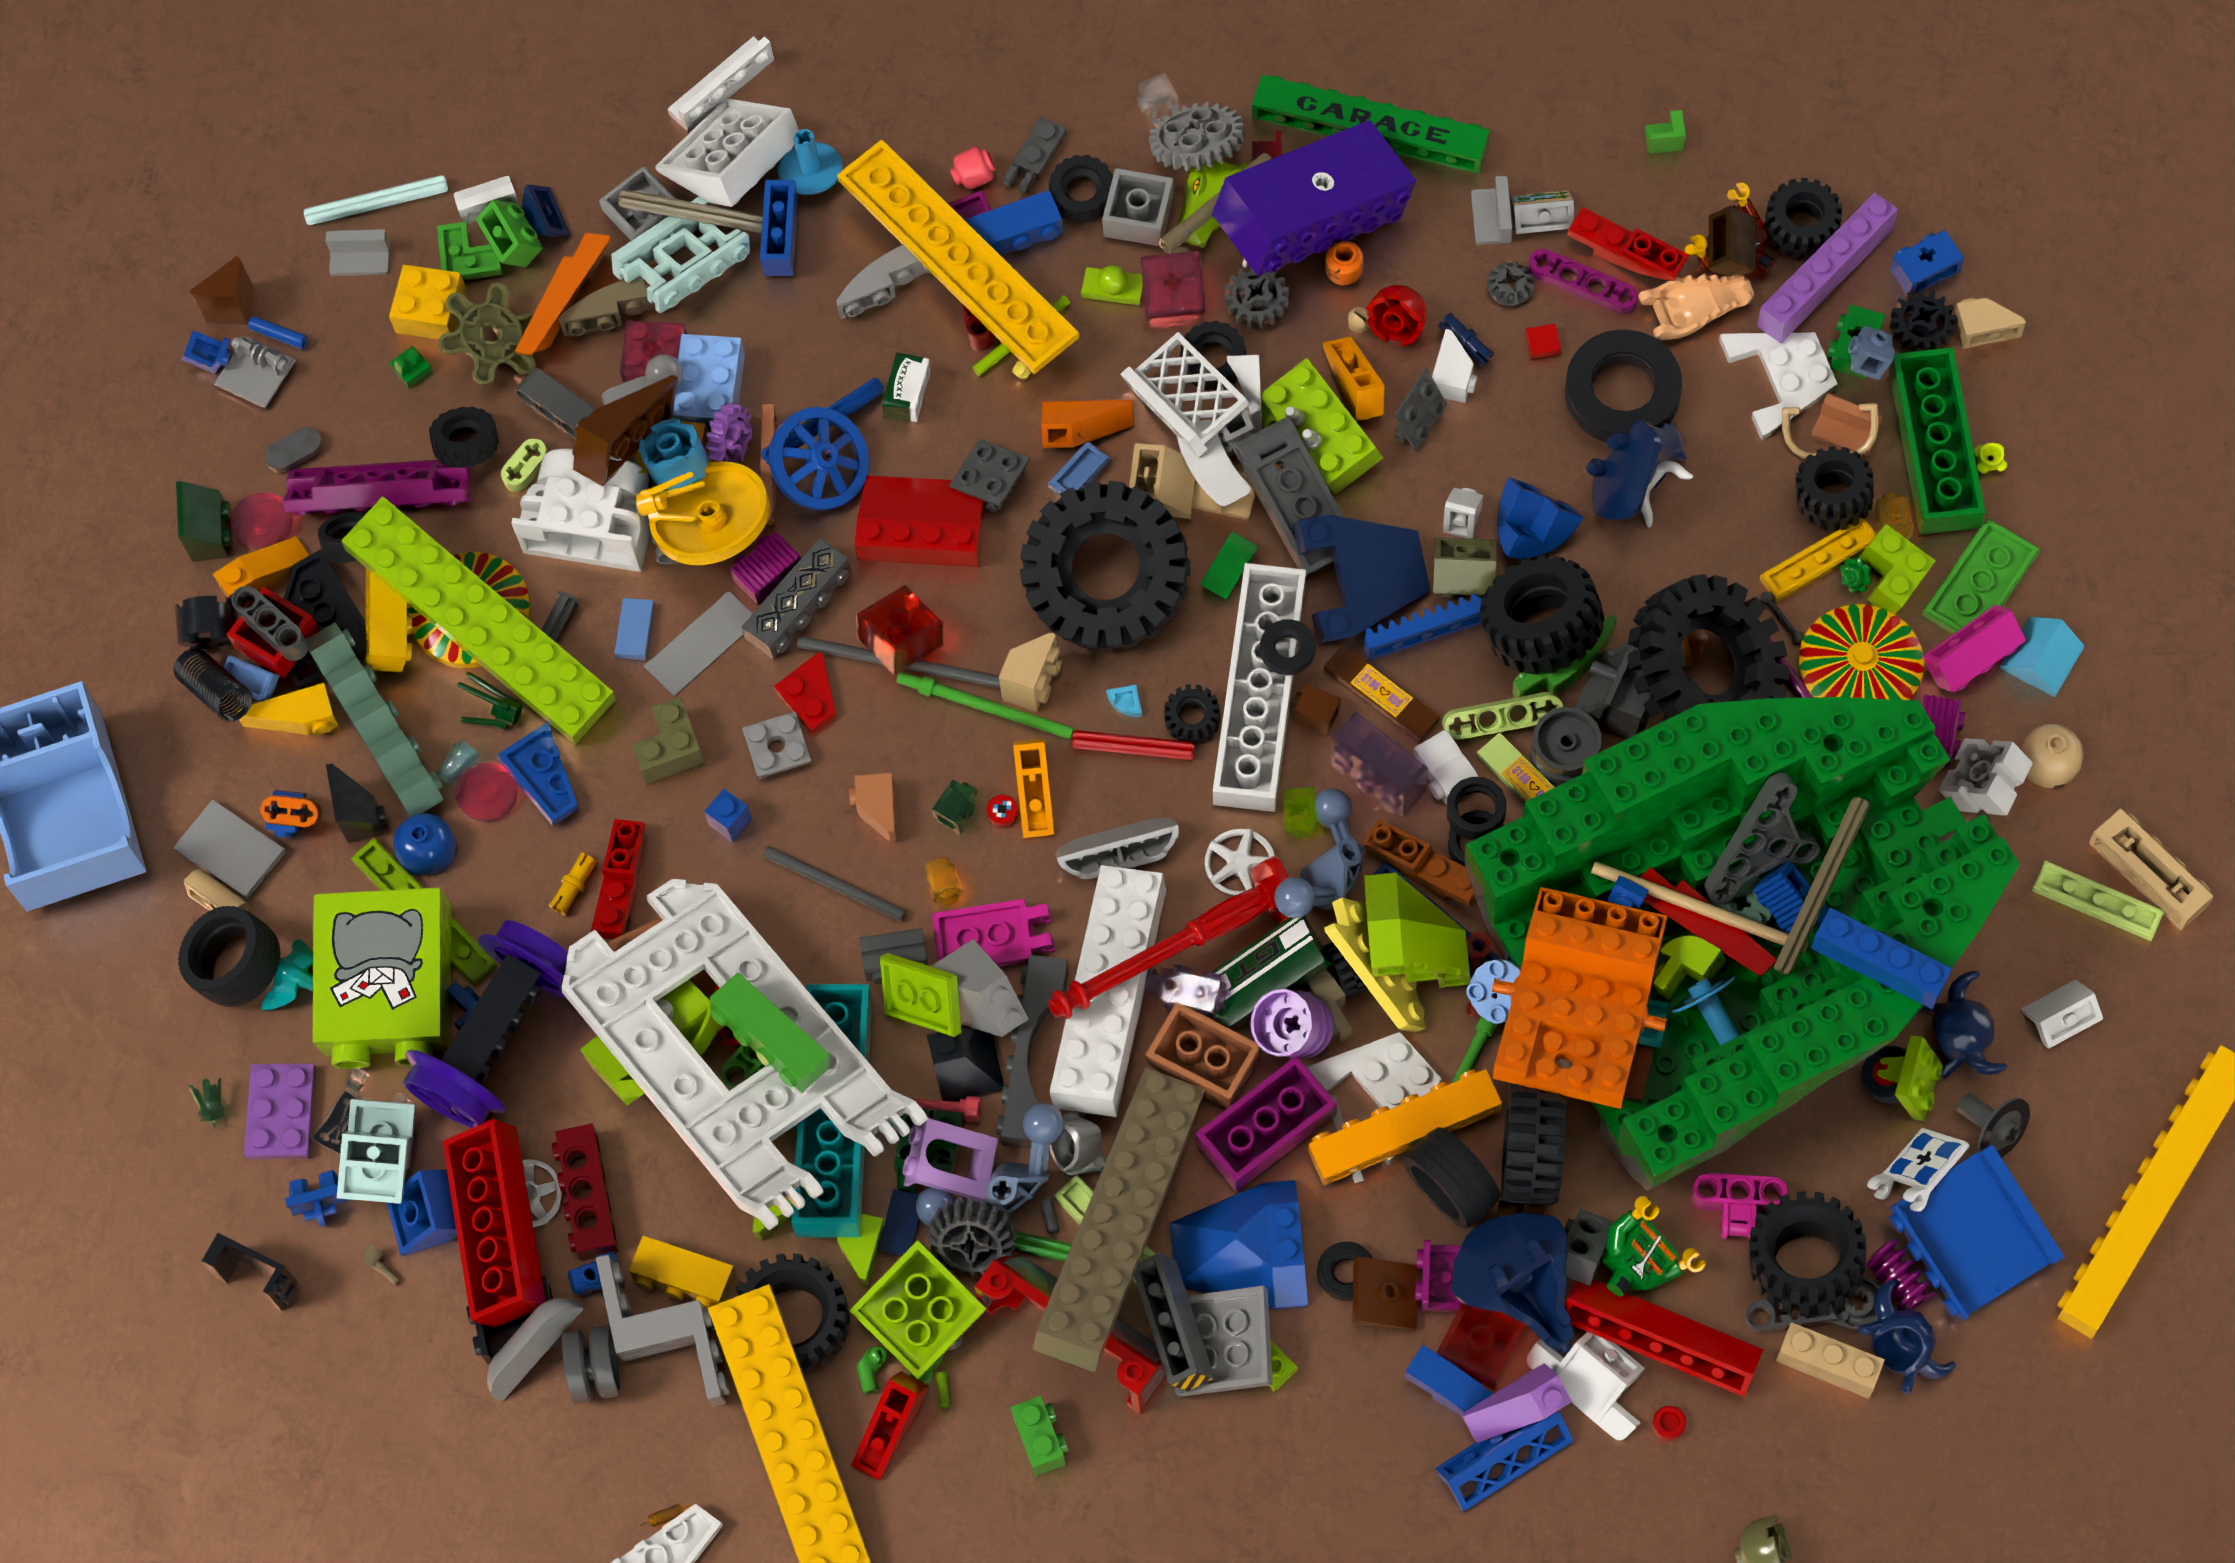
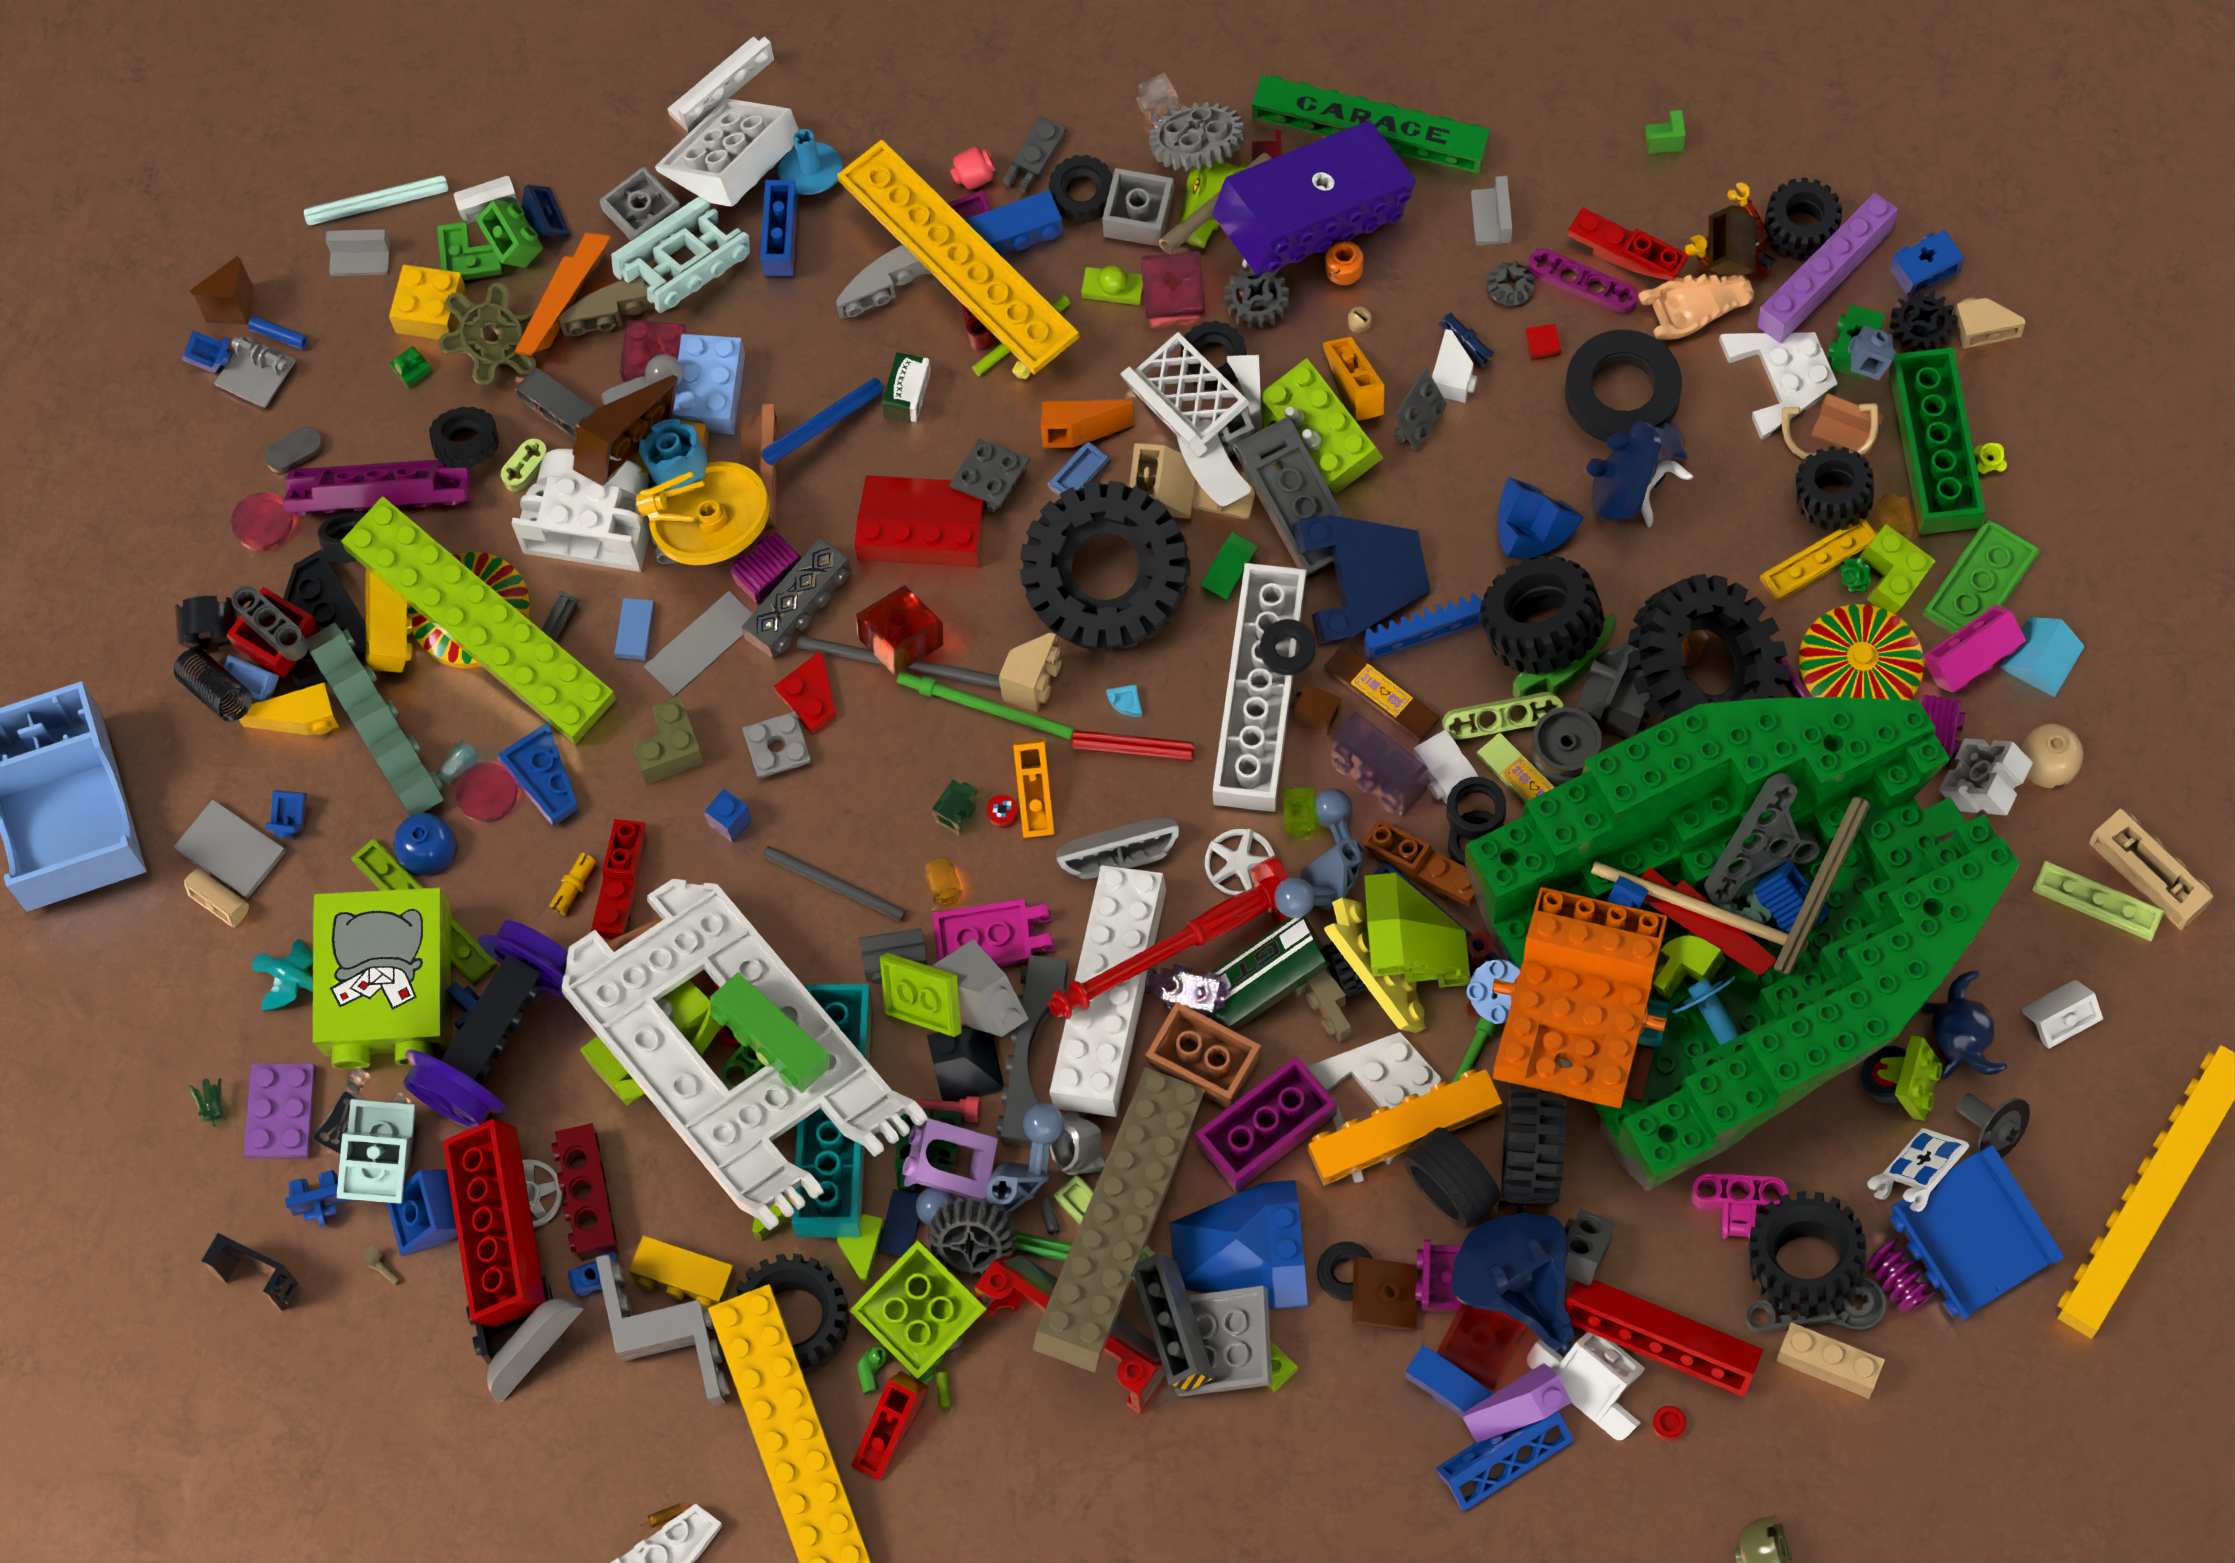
(203, 521): dark green slope -> none
(206, 940): black tyre -> none
(261, 568): light orange slope -> none
(290, 817): orange beam -> none
(354, 807): black slope -> none
(504, 708): dark green plant -> none
(591, 1363): dark grey wheel -> none
(690, 210): dark tan axle -> none
(729, 434): medium lavender gear -> none
(814, 459): blue wheel -> none
(876, 802): nougat slope -> none
(1038, 1436): bright green brick -> none
(1187, 697): black tyre -> none
(1276, 1025): medium lavender wheel -> none
(1397, 314): red cylinder -> none
(1462, 512): white slope -> none
(1463, 566): olive slope -> none
(1542, 211): light grey panel -> none
(1641, 1254): green torso -> none
(1767, 599): dark grey hinge -> none
(1881, 958): blue brick -> none
(1903, 1340): dark blue piece -> none

